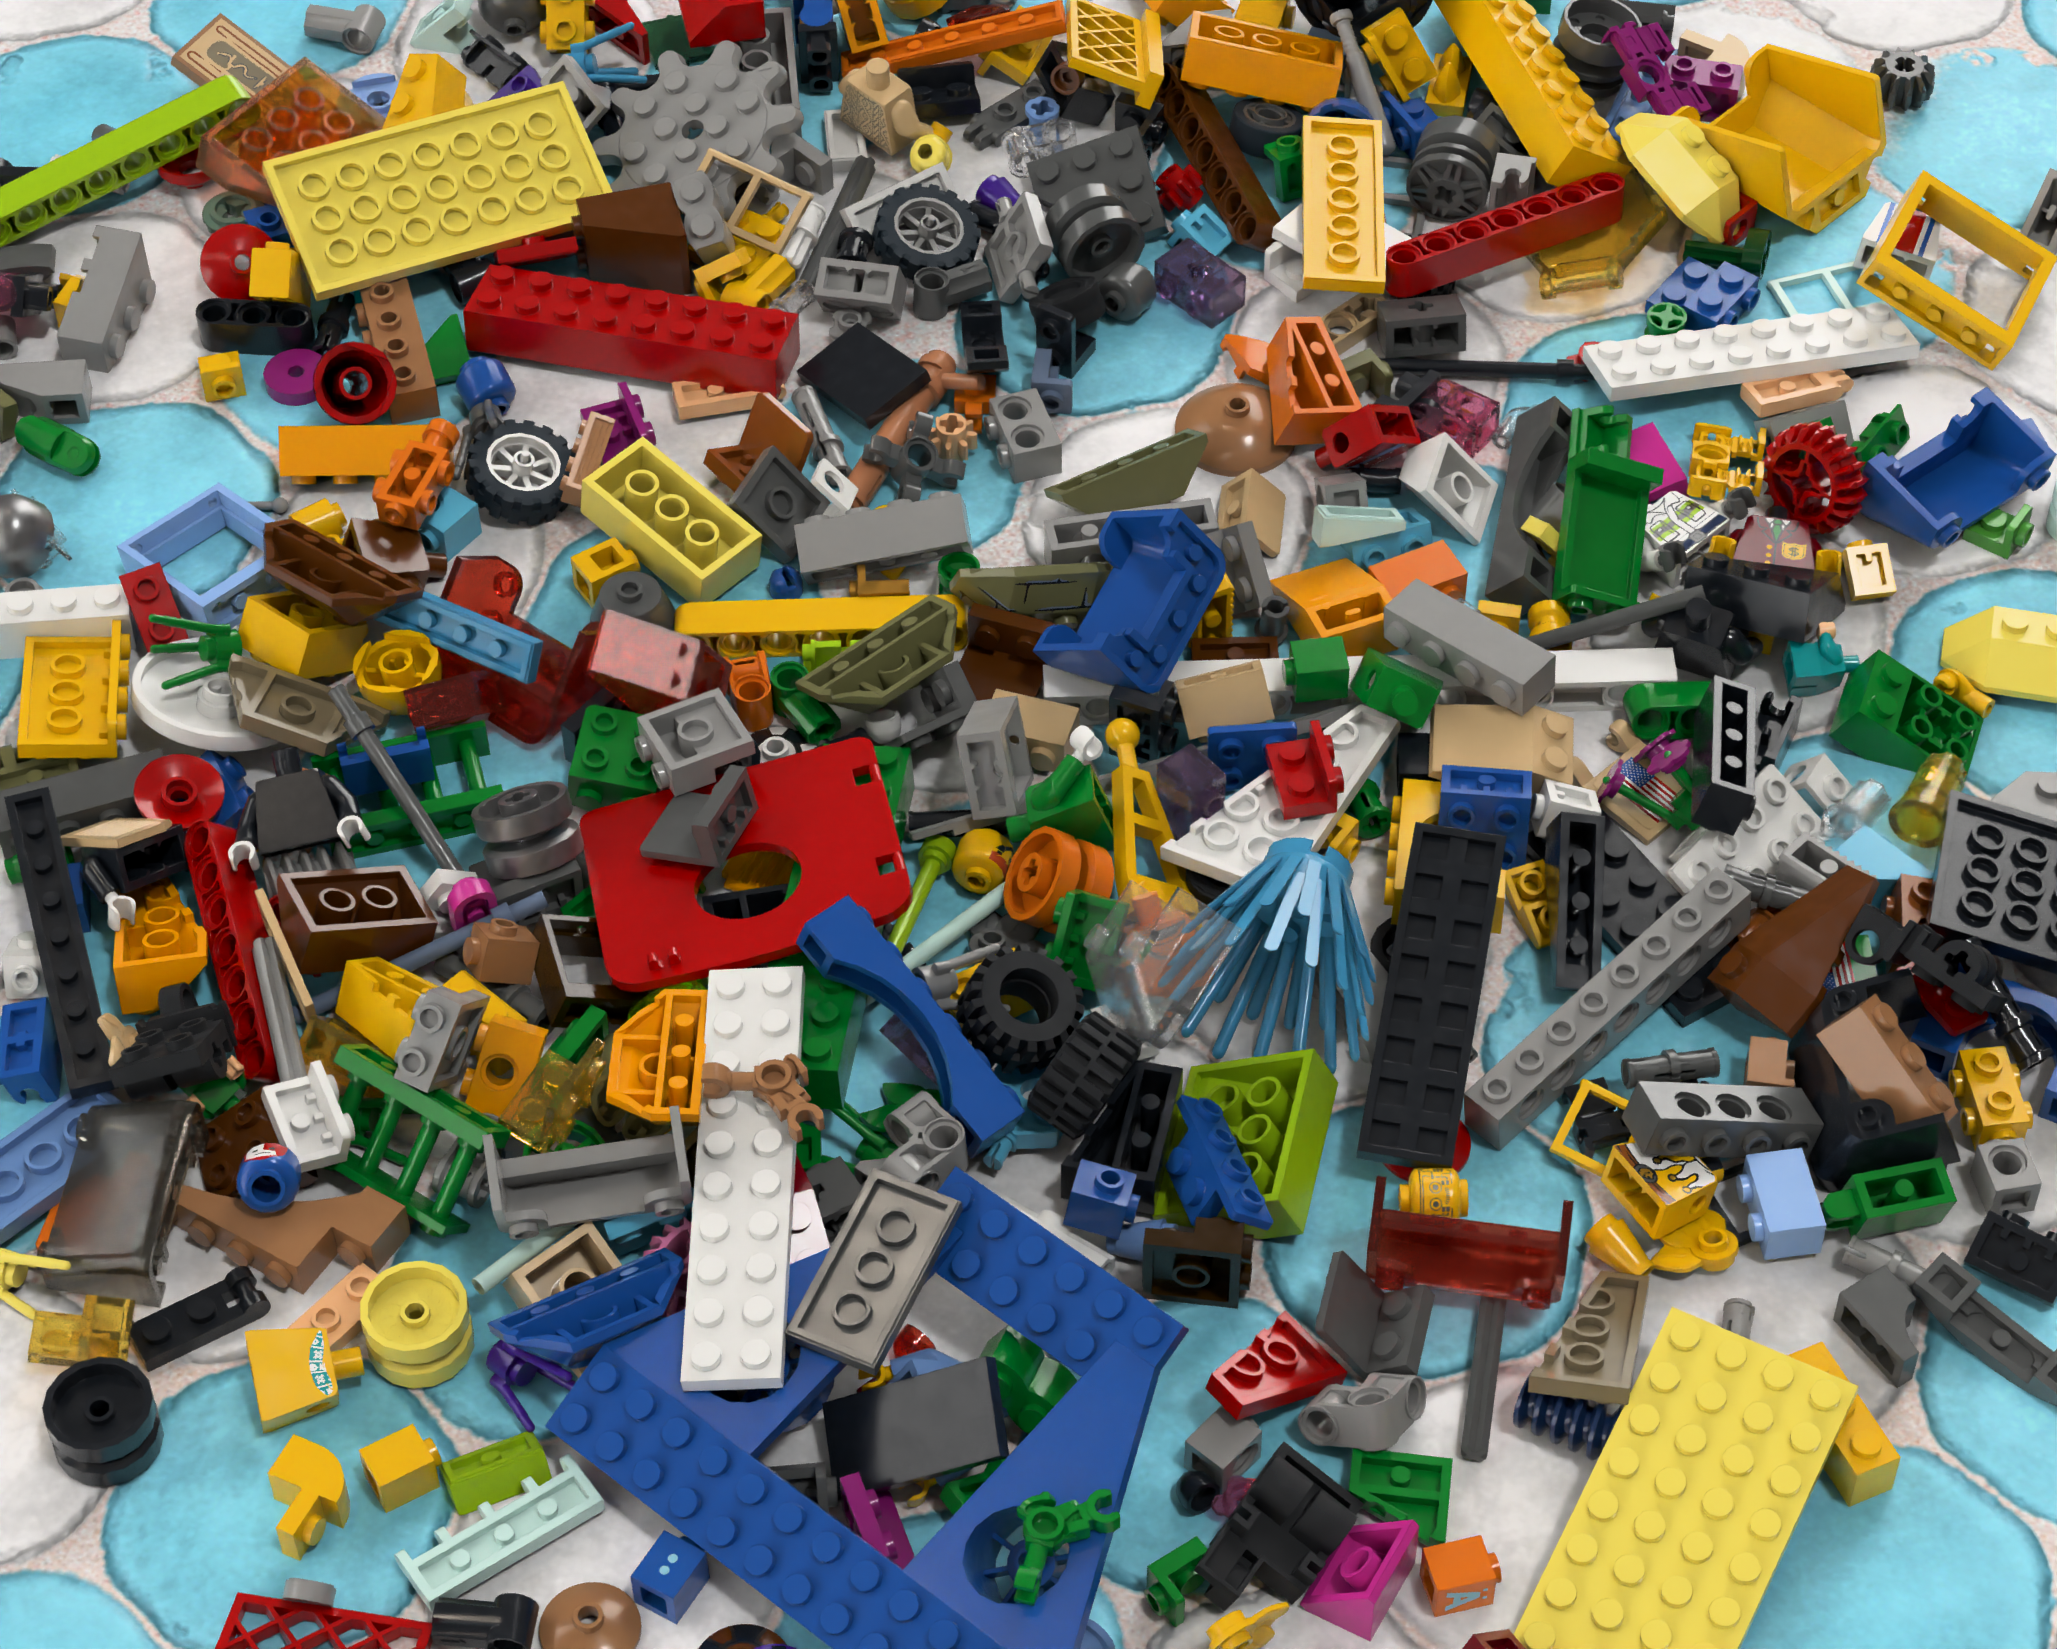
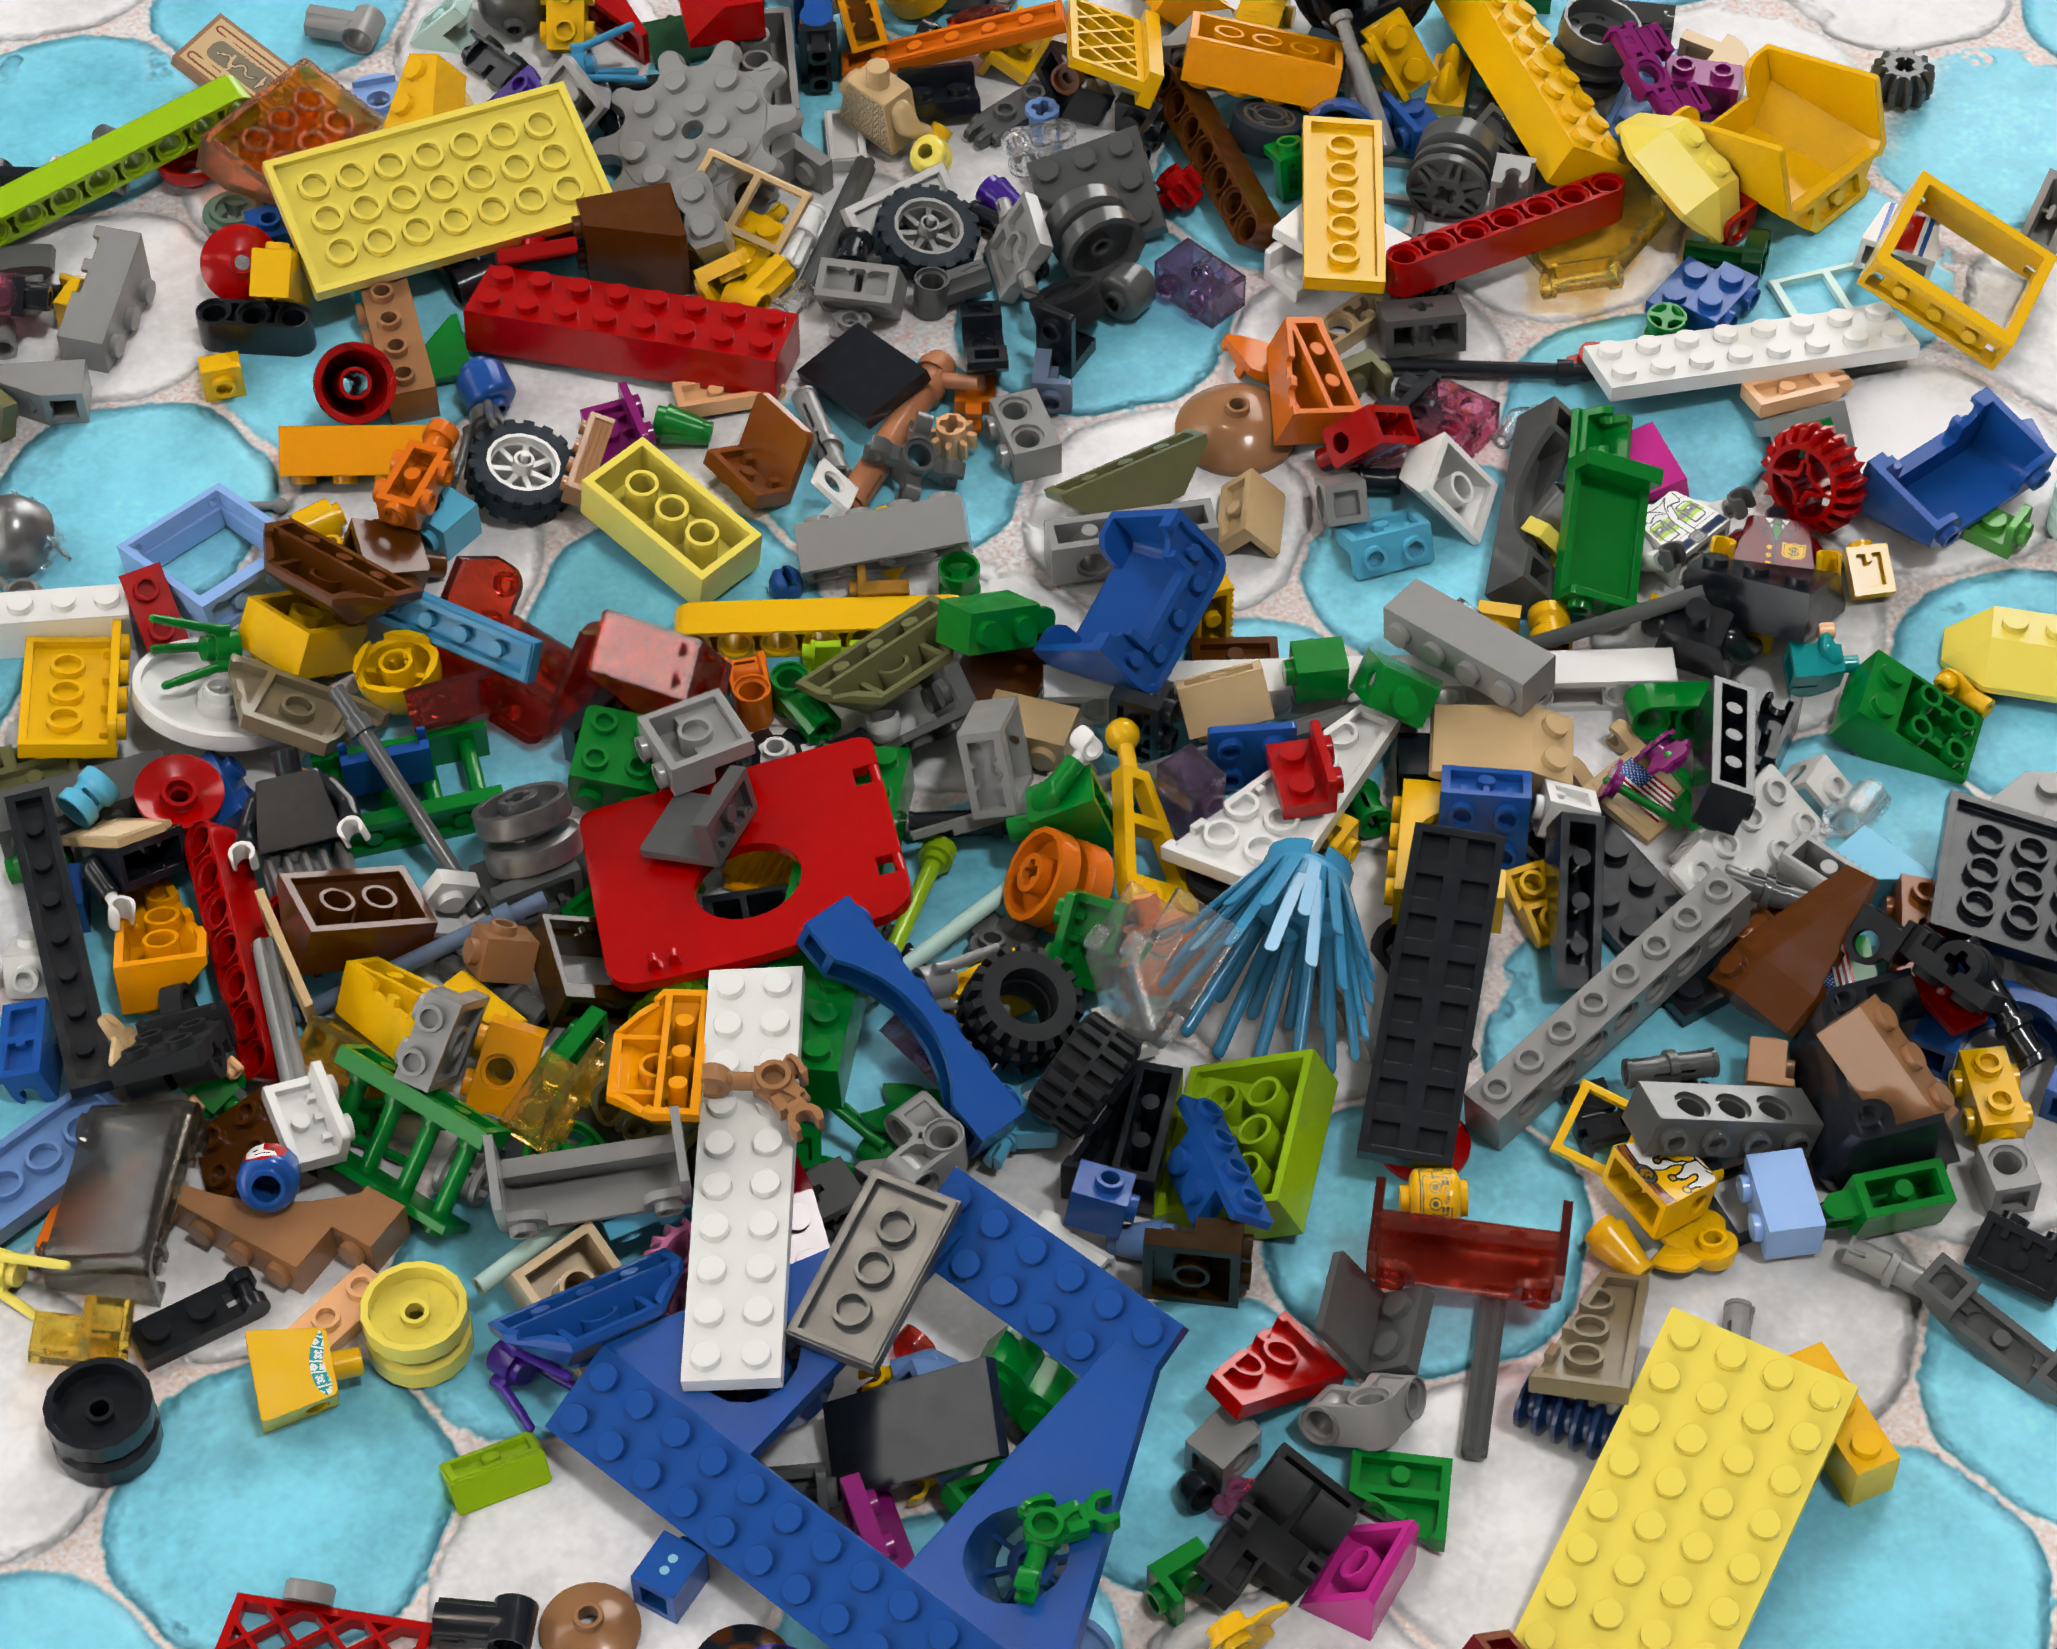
(57, 445): green arm -> none
(88, 797): none -> medium azure wheel
(290, 376): magenta piece -> none
(314, 1488): yellow brick -> none
(334, 323): black pin -> none
(401, 1467): yellow brick -> none
(470, 901): dark pink plate -> none
(503, 1535): light aqua hinge -> none
(598, 564): yellow brick -> none
(635, 596): dark grey cone -> none
(679, 426): none -> green cone
(776, 499): dark grey plate -> none
(982, 858): yellow head -> none
(991, 622): none -> green brick
(1040, 591): olive wedge -> none
(1203, 228): medium azure bracket -> none
(1244, 565): light grey bracket -> none
(1273, 618): dark grey pin -> none
(1337, 602): light orange slope -> none
(1347, 524): light aqua slope -> none
(1431, 564): orange brick -> none
(1459, 1575): orange brick -> none
(1711, 461): yellow piece -> none
(1876, 1320): dark grey arch -> none
(1884, 434): green hinge -> none
(1920, 809): clear yellow plant -> none

